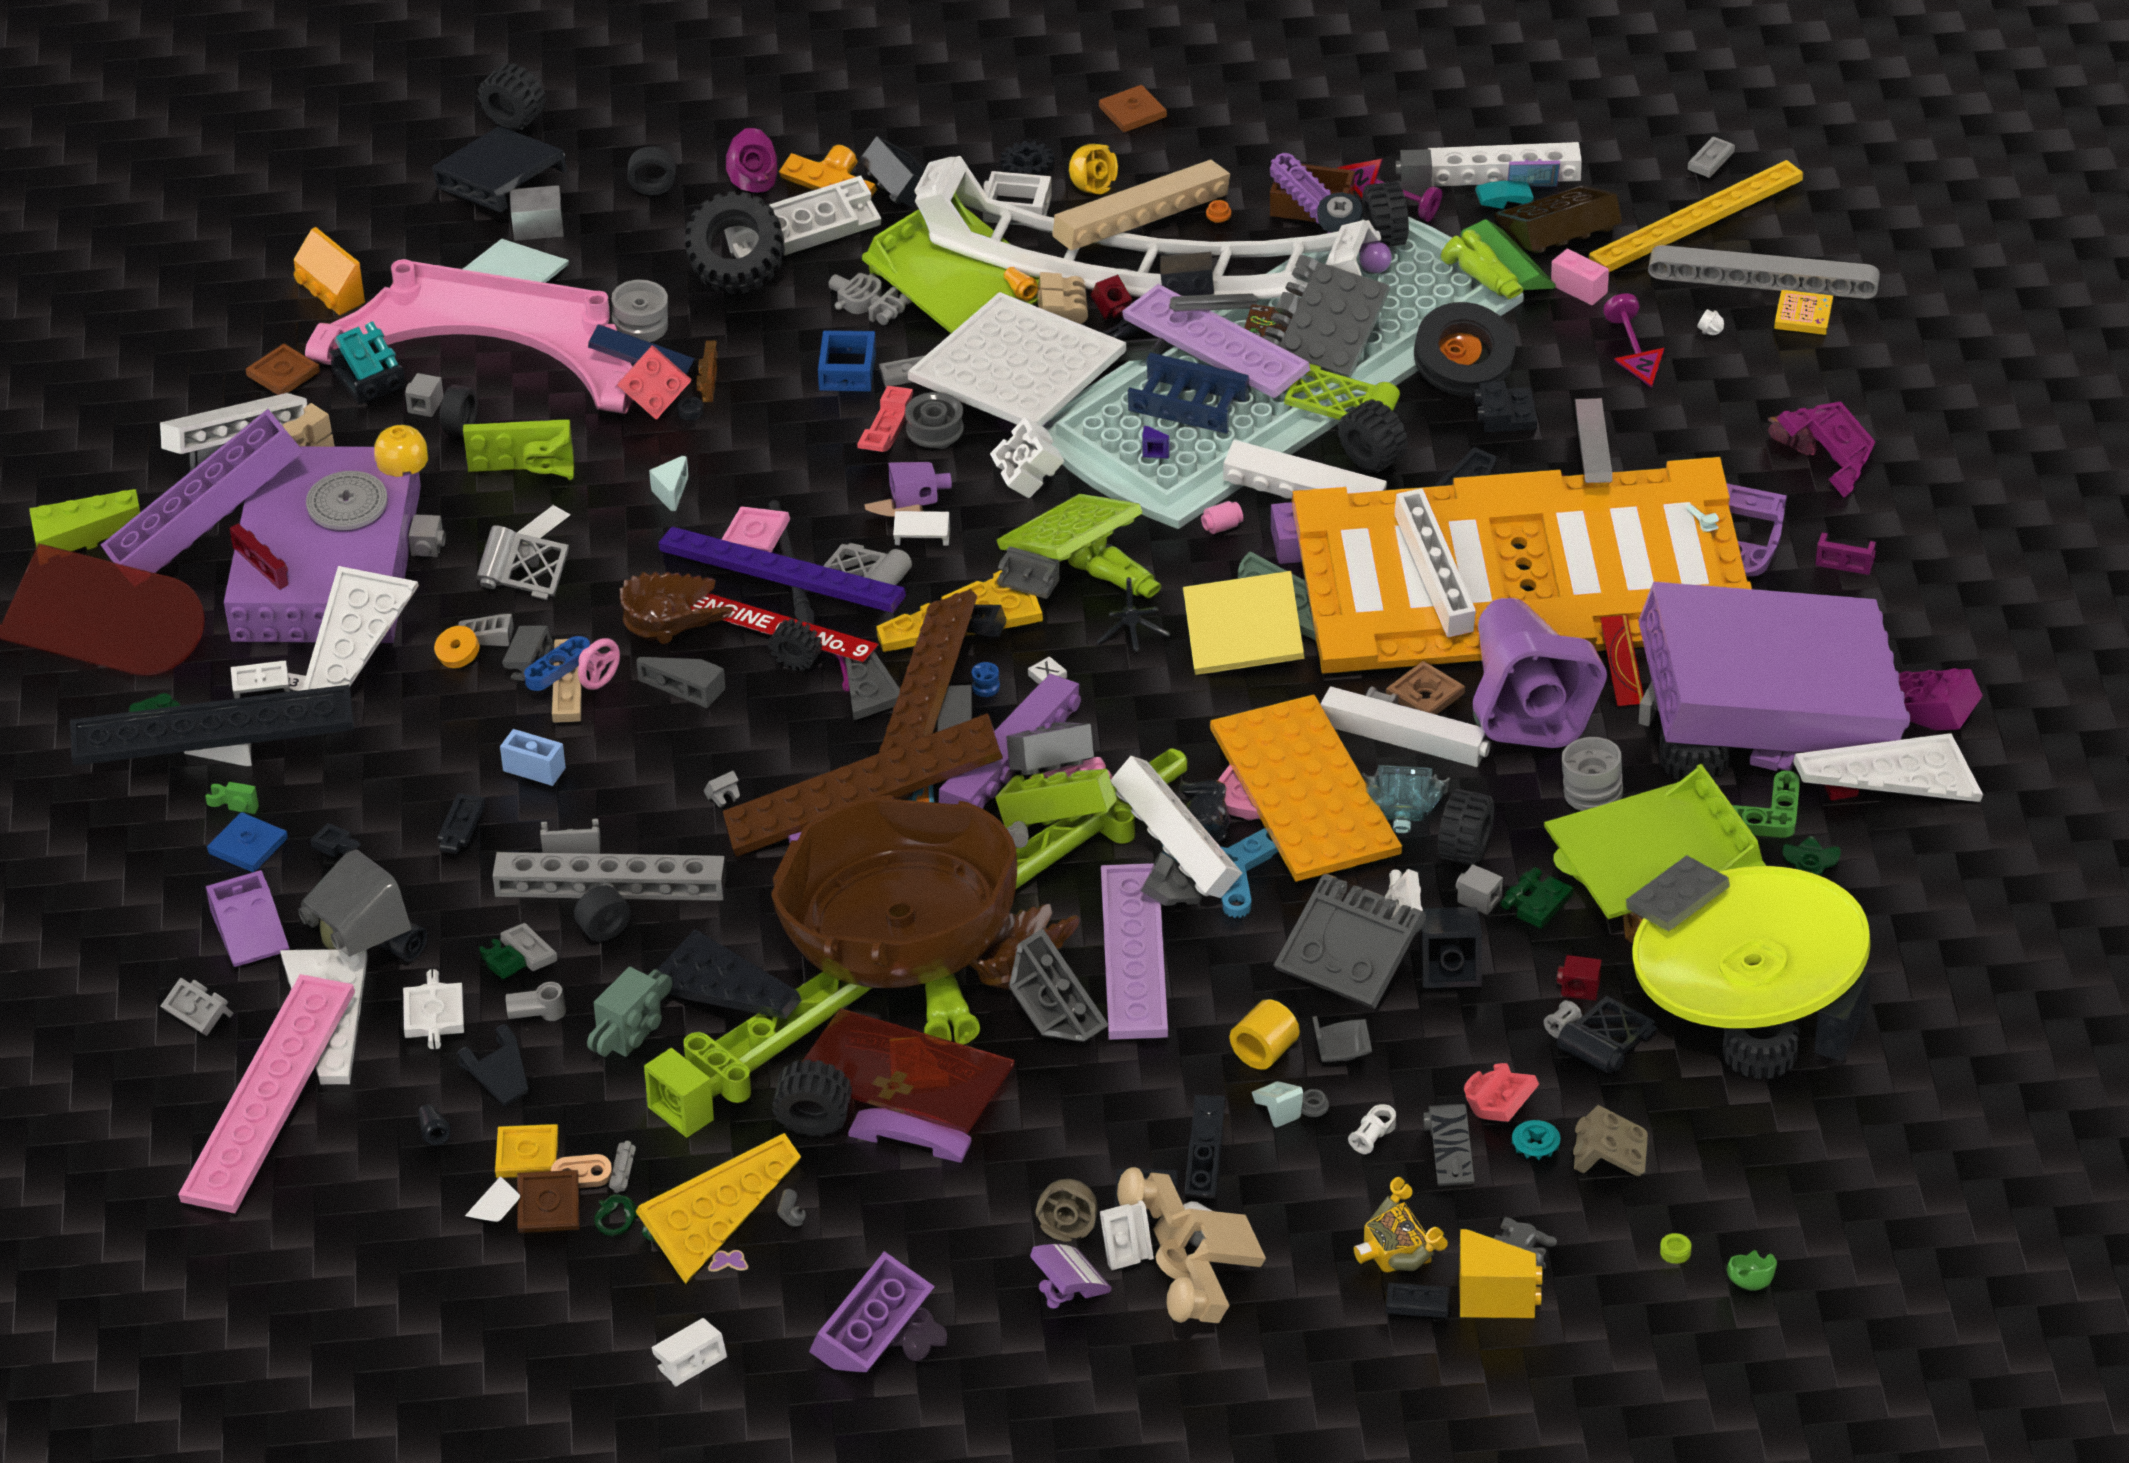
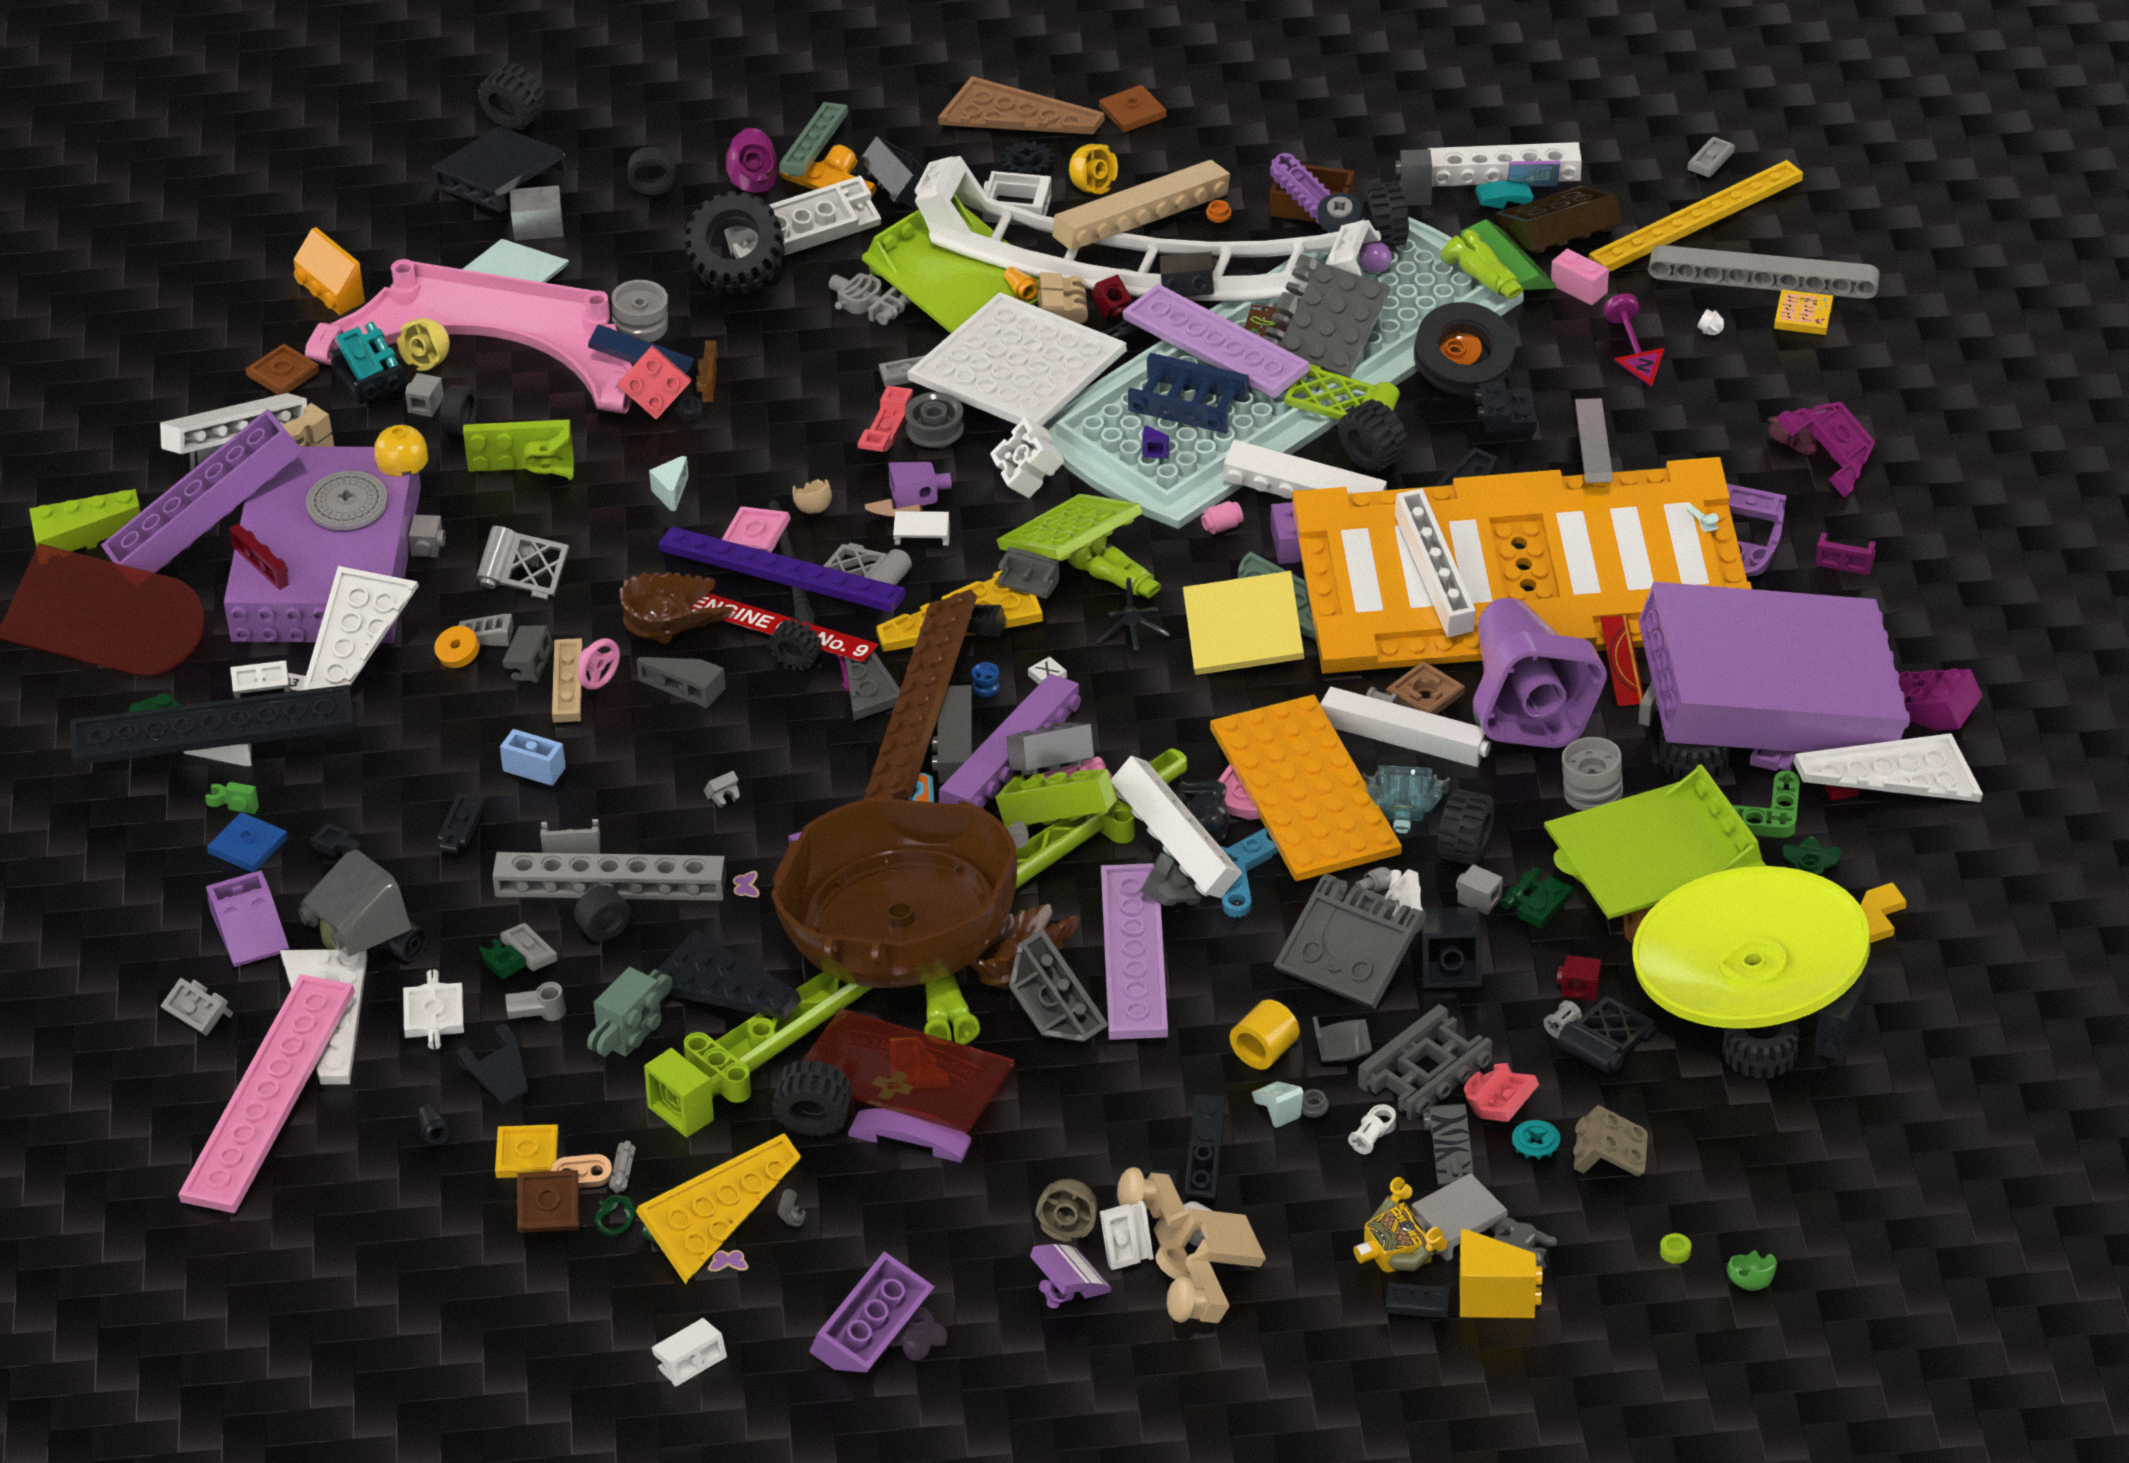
(423, 343): none -> light yellow cylinder
(495, 1202): white sticker -> none
(543, 674): blue beam -> none
(544, 522): white sticker -> none
(744, 884): none -> medium lavender sticker
(813, 139): none -> sand green plate
(813, 498): none -> tan hair
(858, 375): blue window -> none
(886, 773): reddish brown plate -> none
(1004, 107): none -> medium nougat wing
(1141, 349): pearl dark grey tile -> none
(1212, 302): dark grey axle -> none
(1367, 173): magenta piece -> none
(1375, 880): none -> light grey cylinder
(1411, 1047): none -> dark grey fence
(1458, 1207): none -> light grey panel
(1677, 893): dark grey plate -> none
(1876, 905): none -> yellow tile

